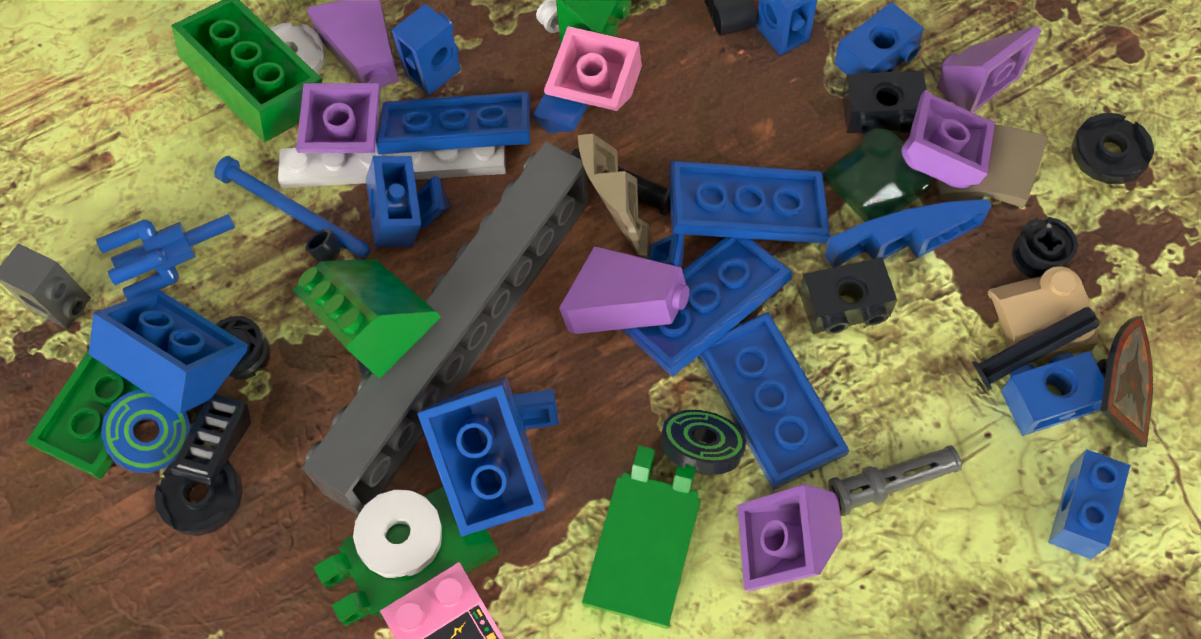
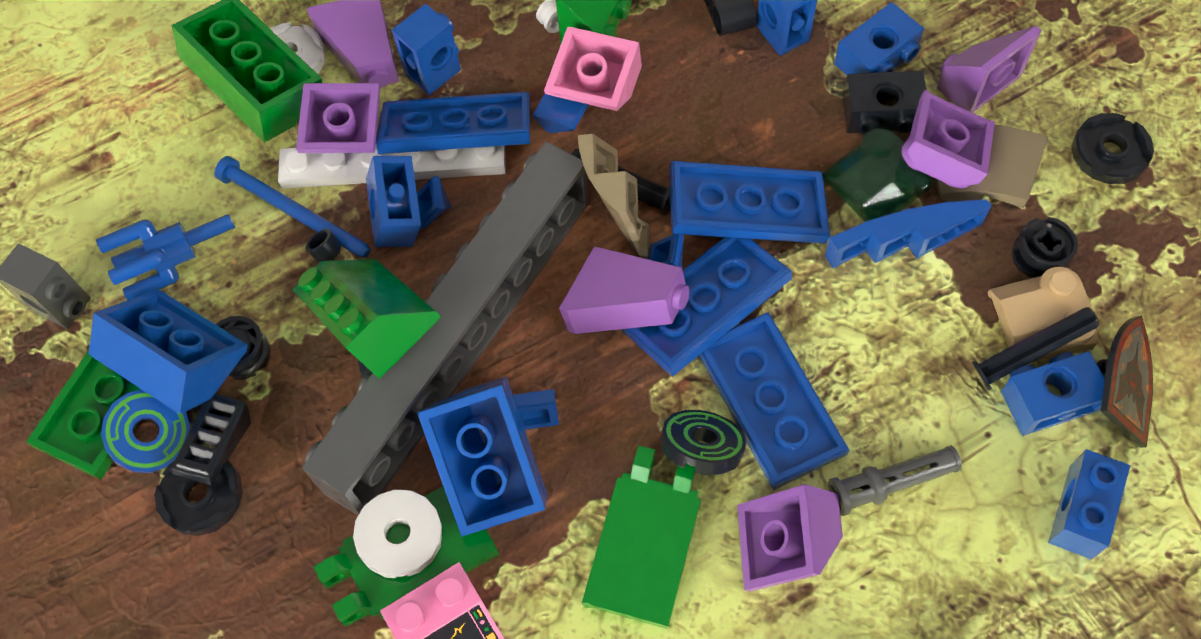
(863, 280): black brick -> none

